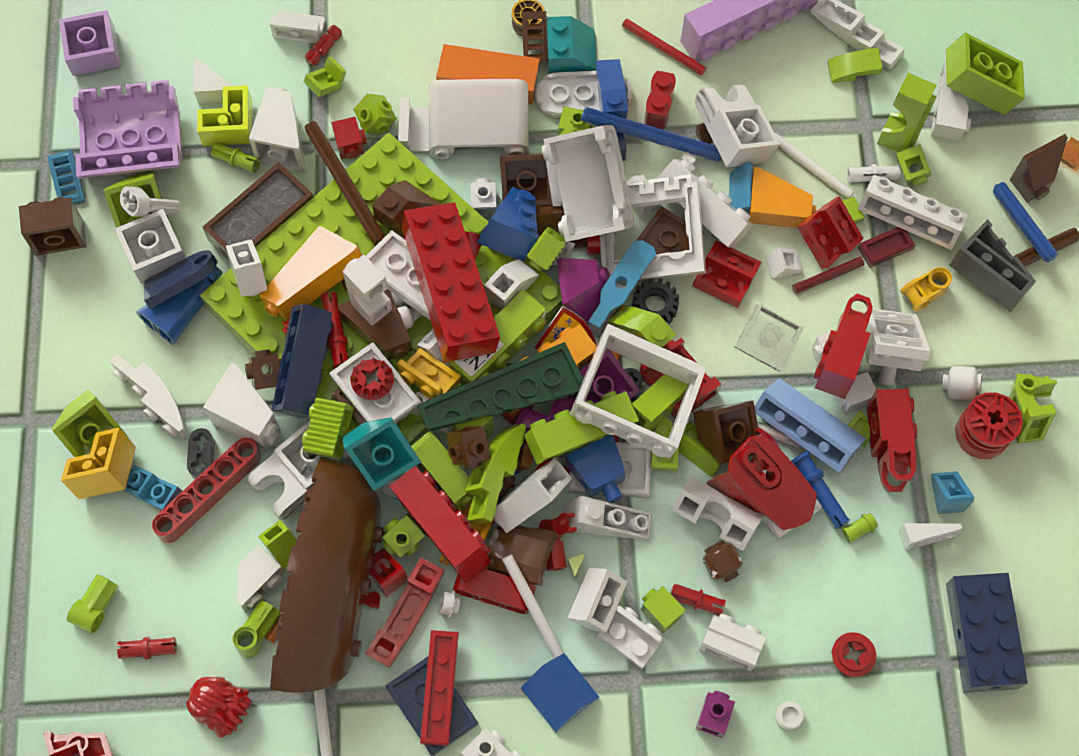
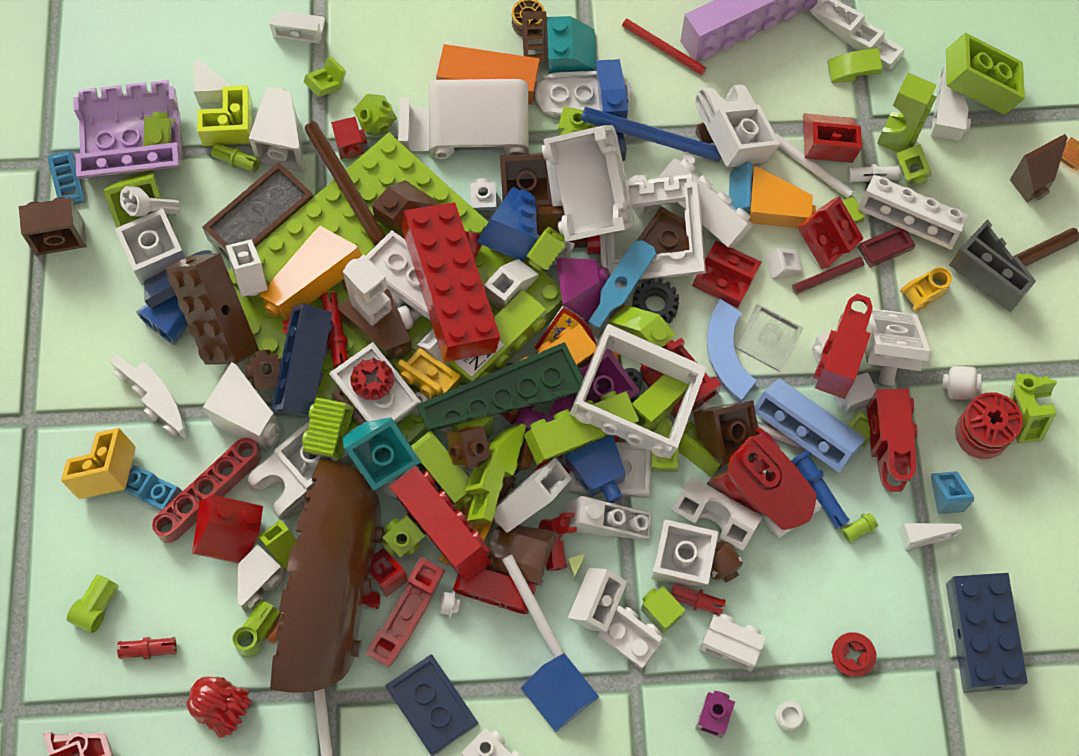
(81, 422): lime slope -> none
(89, 43): lavender brick -> none
(157, 129): none -> lime bracket
(194, 451): black beam -> none
(212, 309): none -> reddish brown brick
(226, 528): none -> red slope
(323, 45): red axle -> none
(439, 688): red tile -> none
(660, 99): red brick -> none
(684, 554): none -> white slope
(722, 352): none -> light blue tile
(831, 138): none -> red slope
(1025, 222): blue axle -> none

